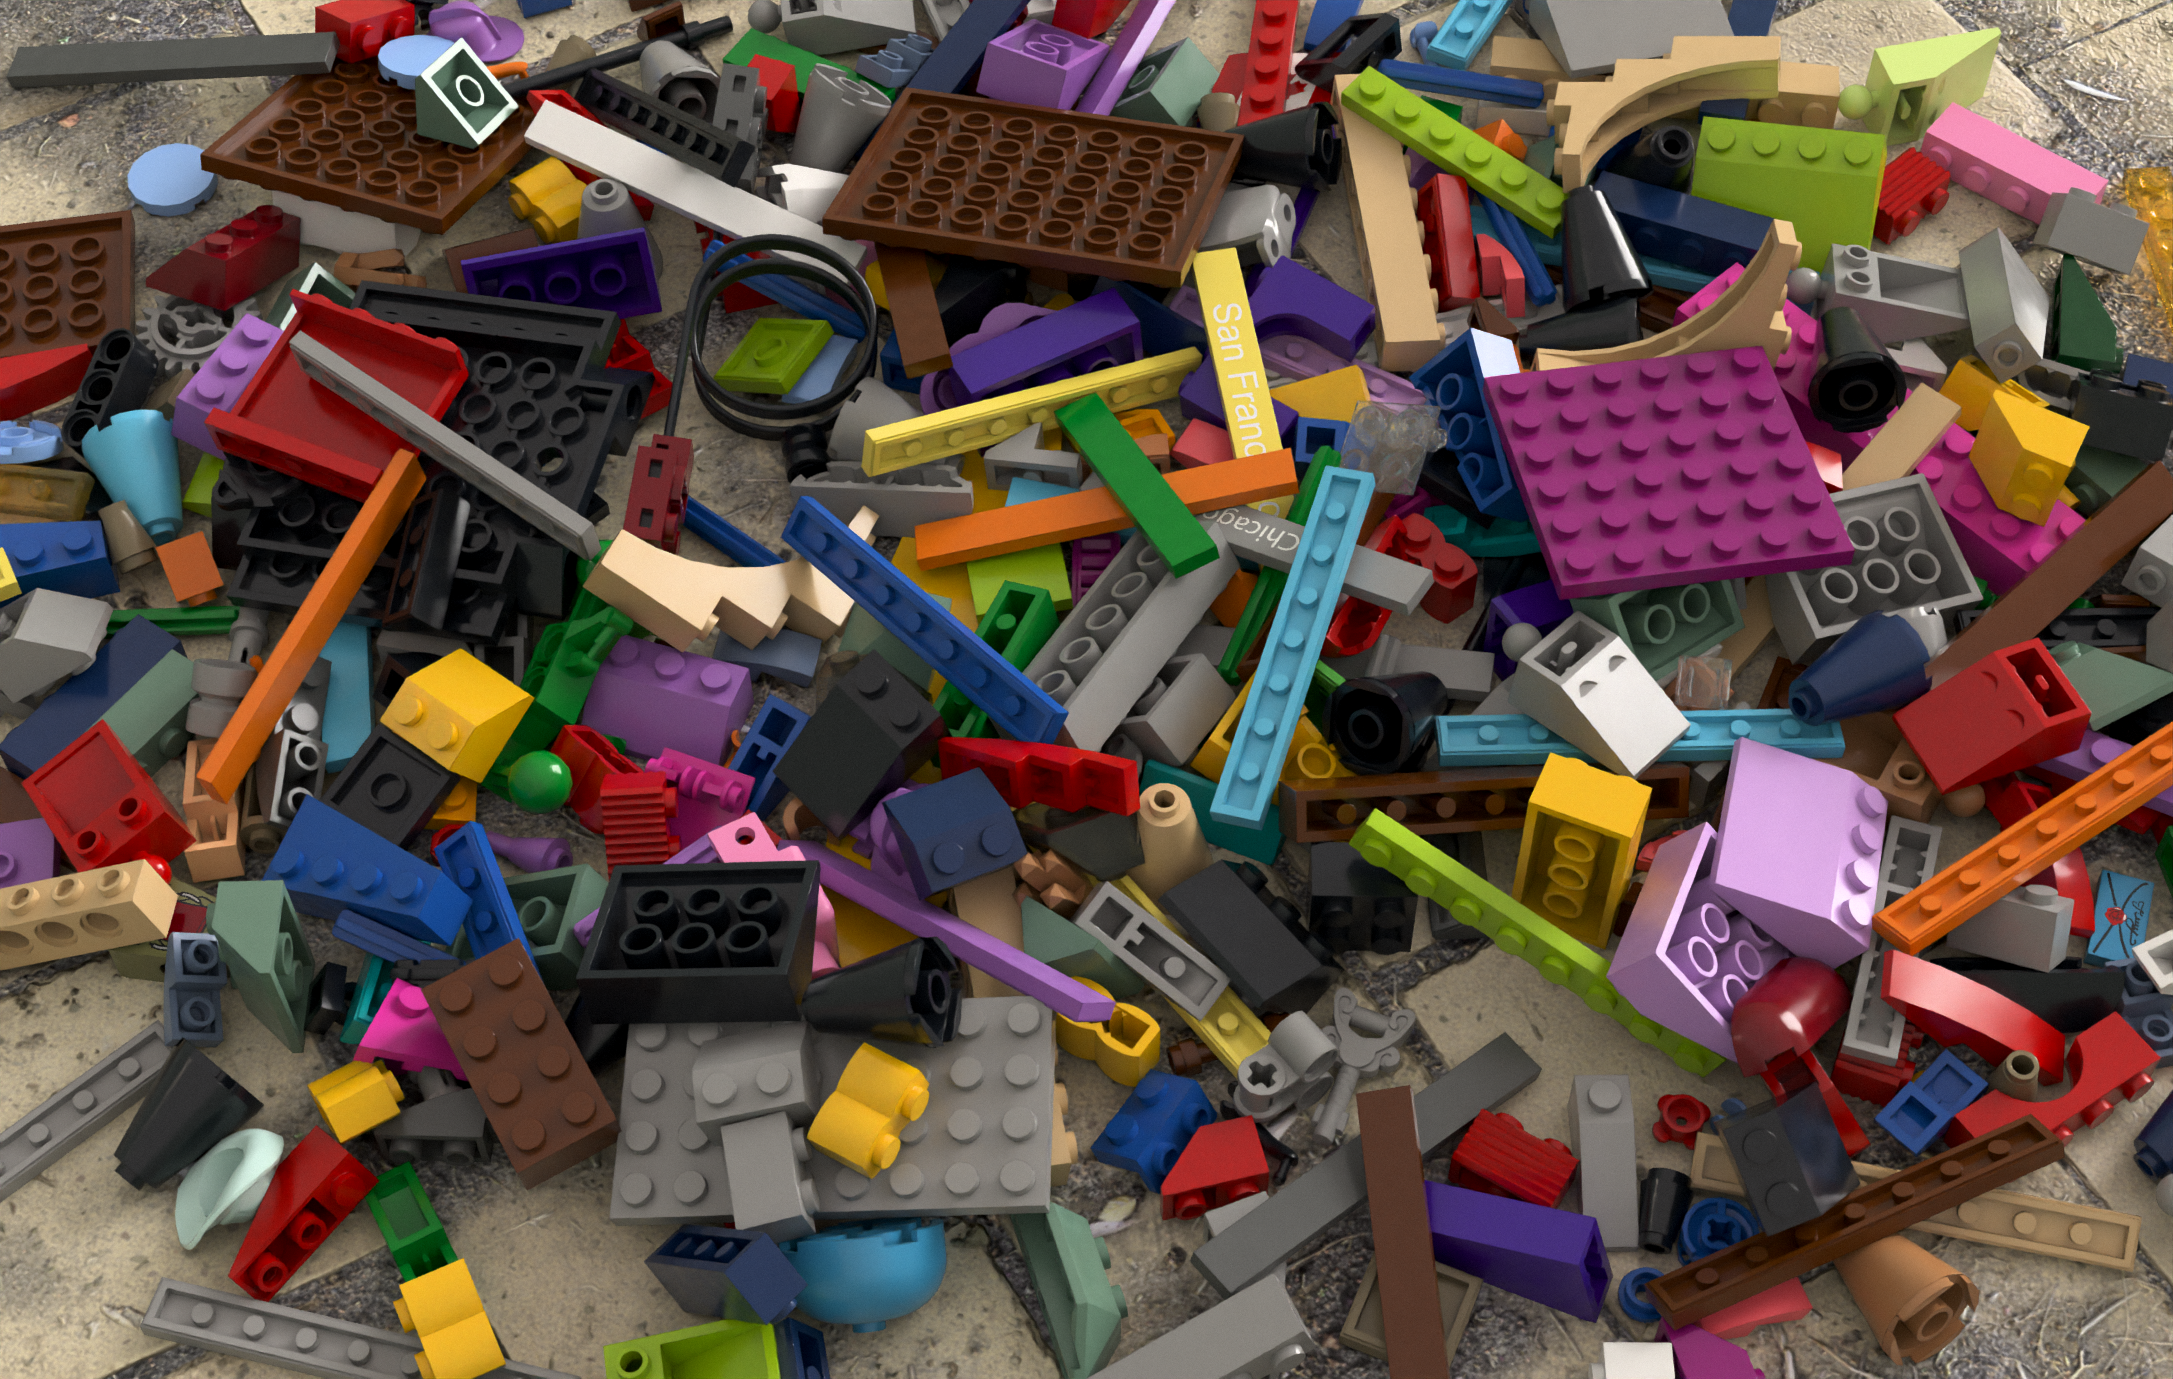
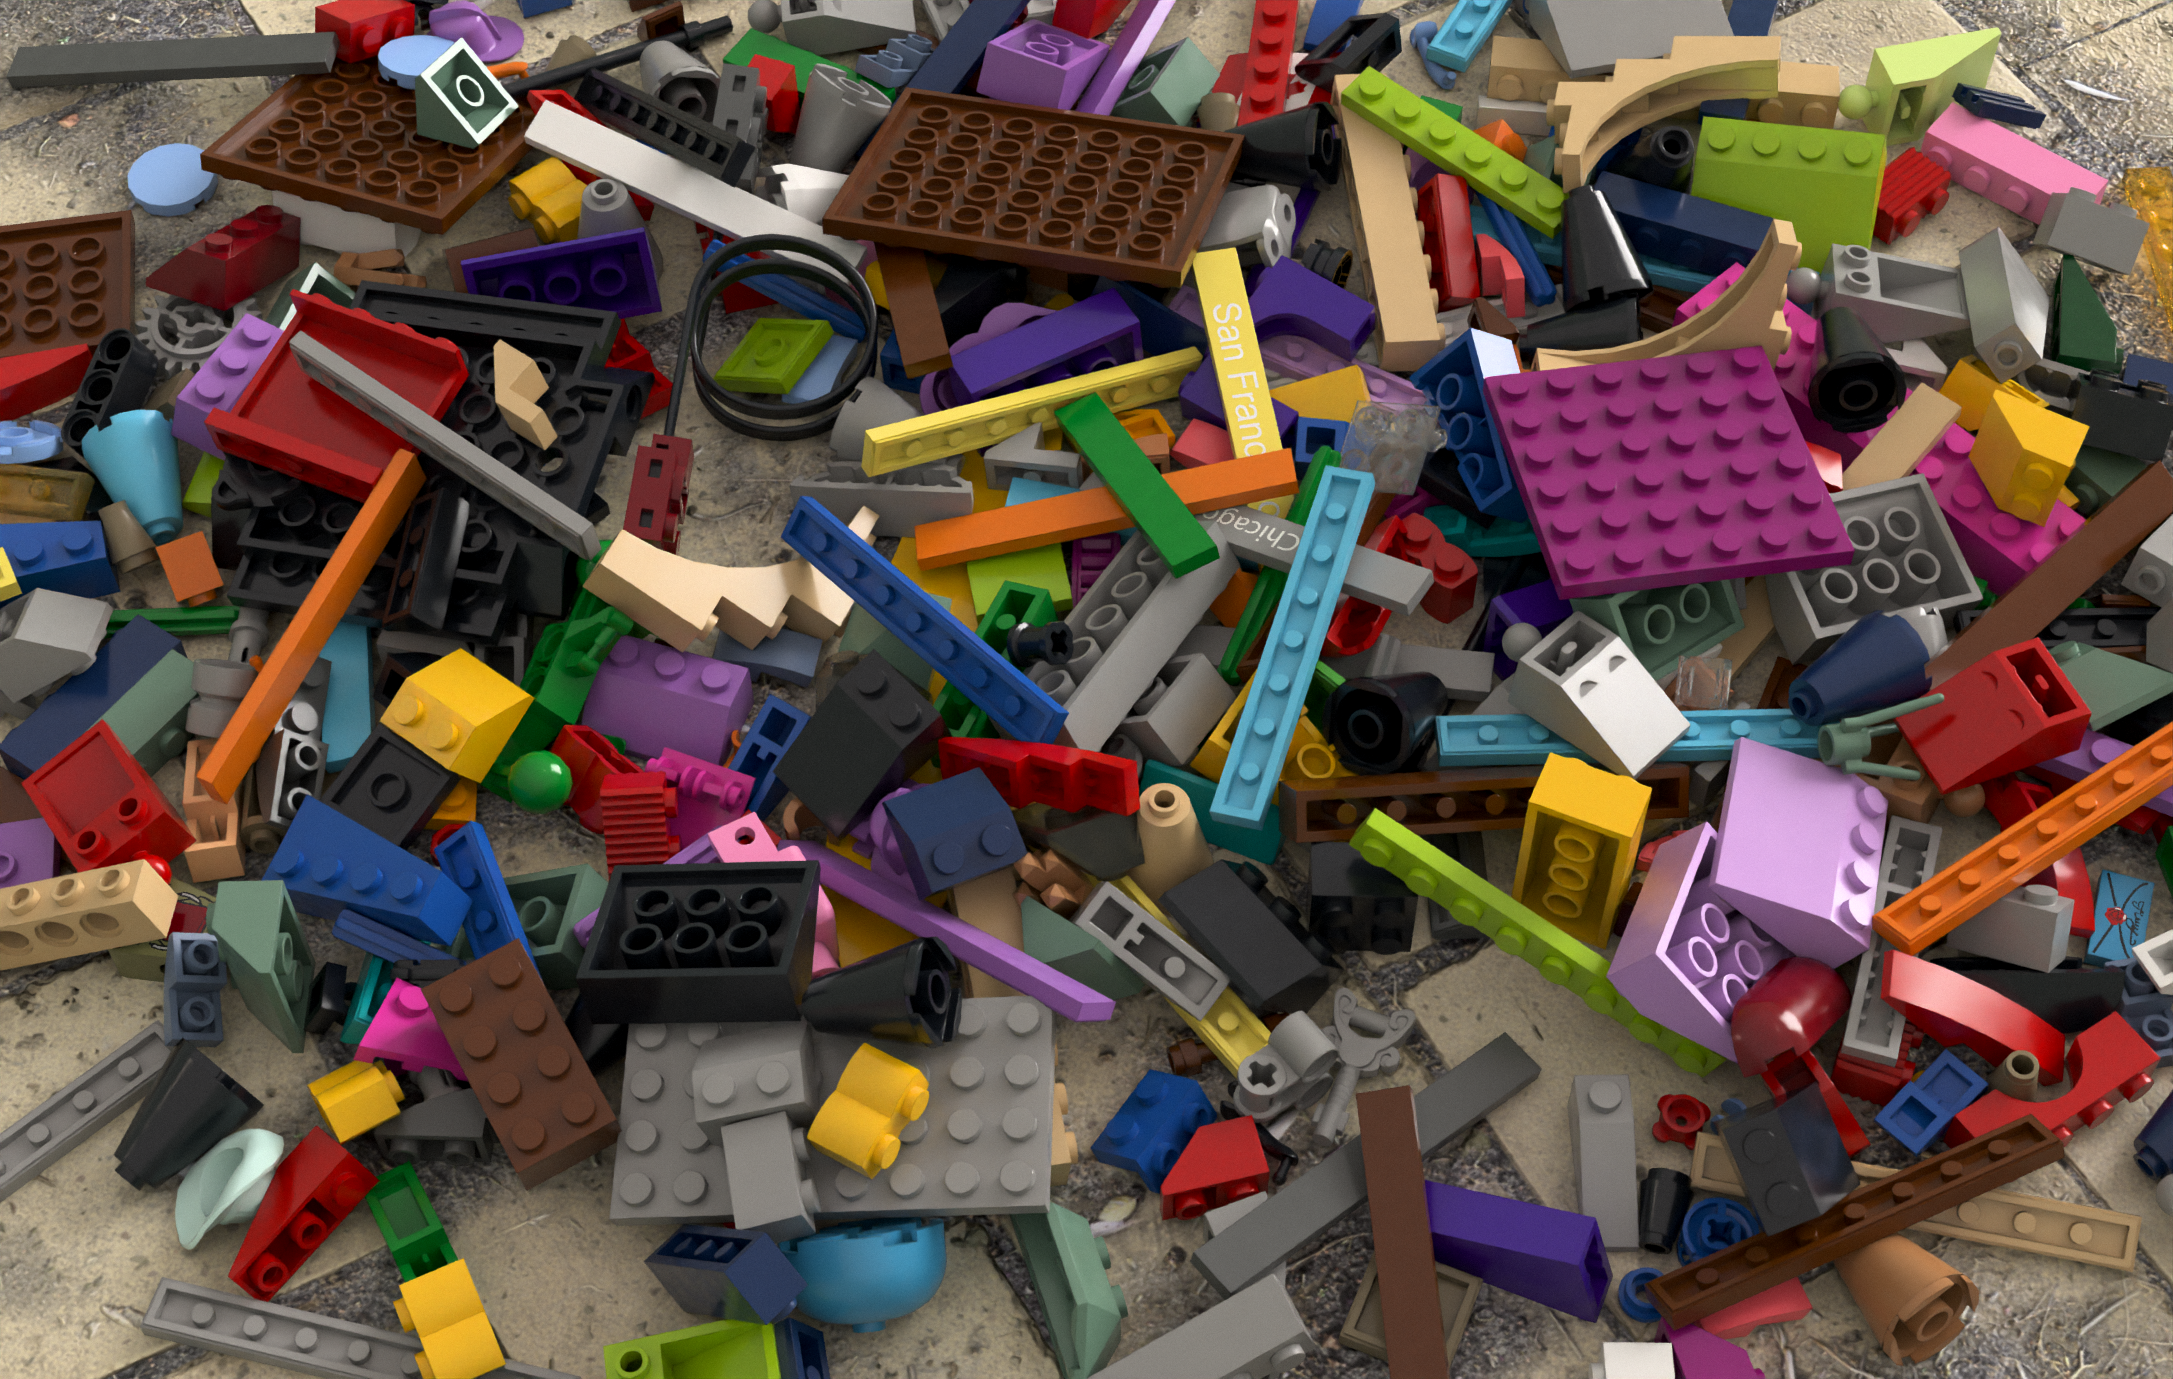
(516, 390): none -> tan slope
(532, 853): medium lavender cone -> none
(727, 537): blue axle -> none
(804, 450): black wheel -> none
(1038, 644): none -> black bush
(1121, 1046): yellow brick -> none
(1329, 262): none -> black wheel
(1463, 83): blue axle -> none
(1512, 1163): red brick -> none
(1851, 739): none -> sand green plant
(1998, 106): none -> dark blue tile

